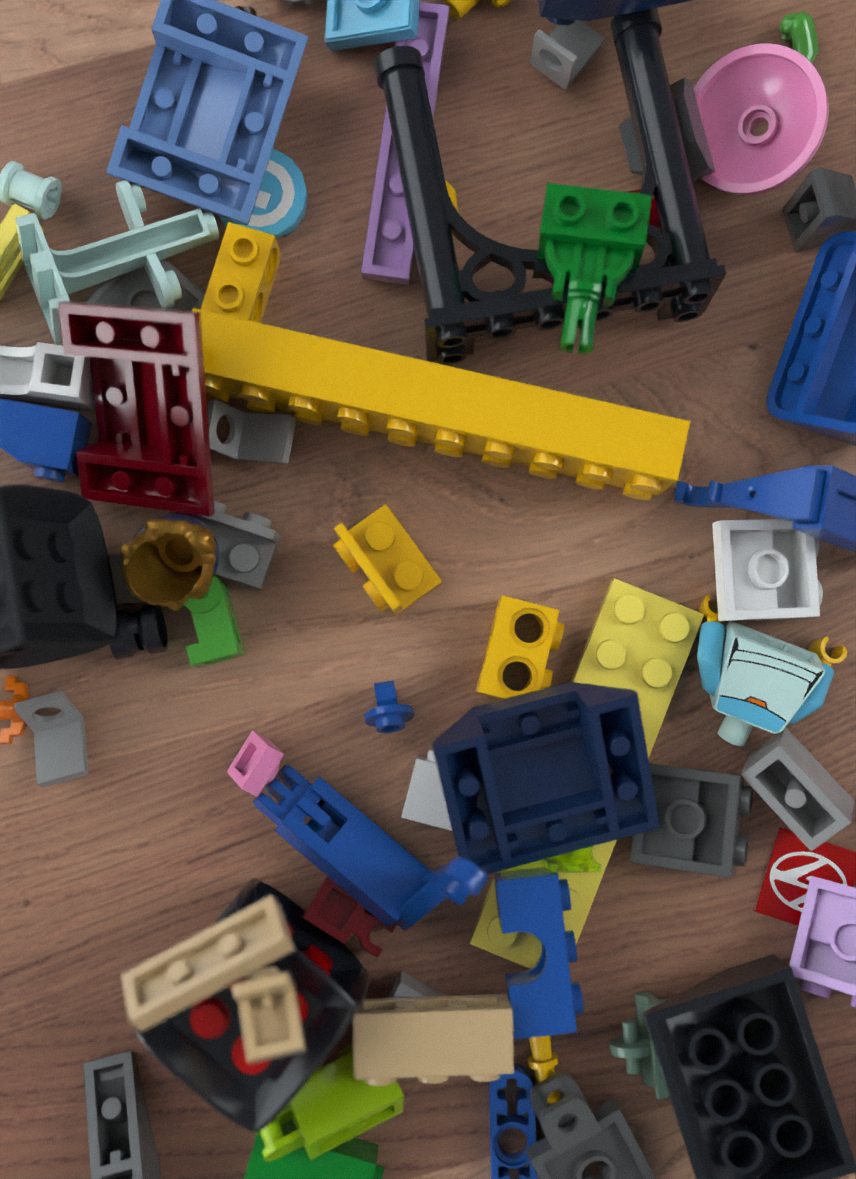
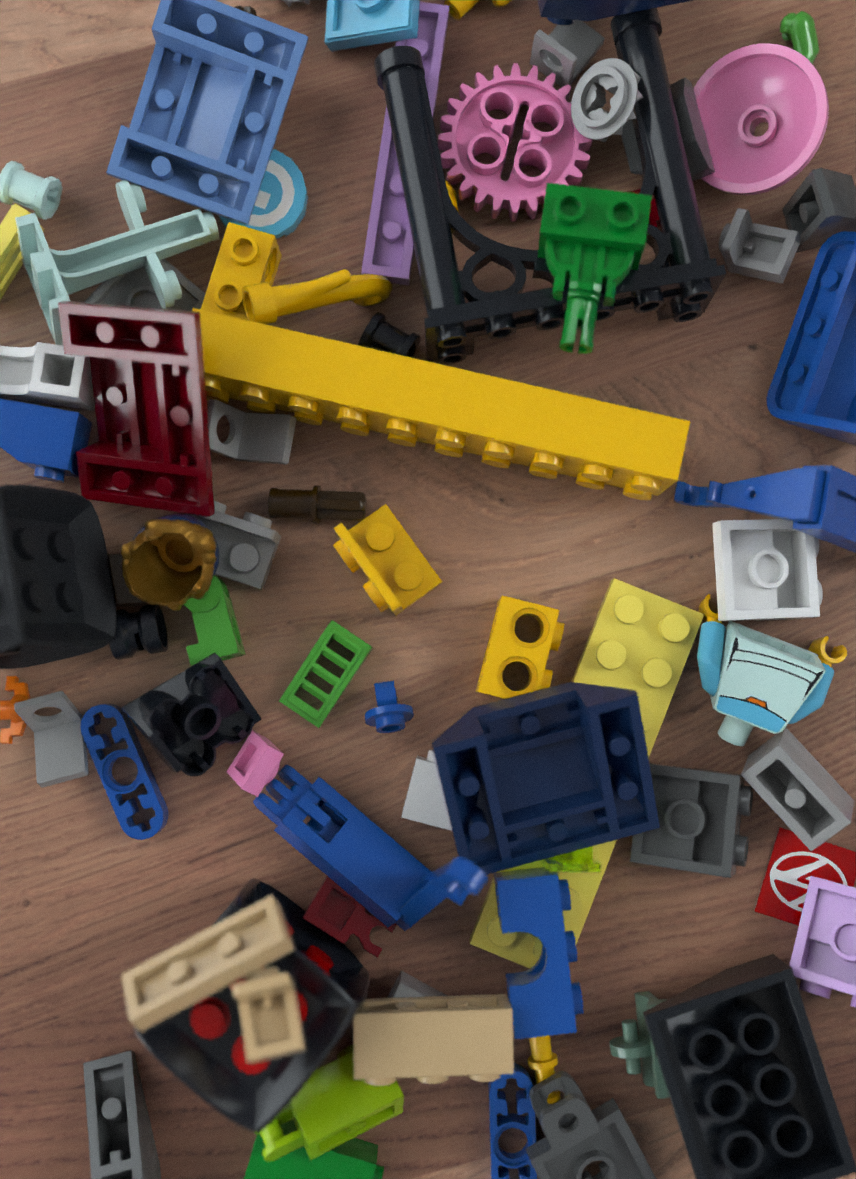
(114, 790): none -> blue beam
(194, 716): none -> black slope
(267, 303): none -> yellow plant
(317, 504): none -> dark brown axle
(347, 639): none -> bright green slope
(388, 338): none -> black bush
(472, 131): none -> bright pink gear
(590, 94): none -> light grey gear
(757, 248): none -> light grey bracket

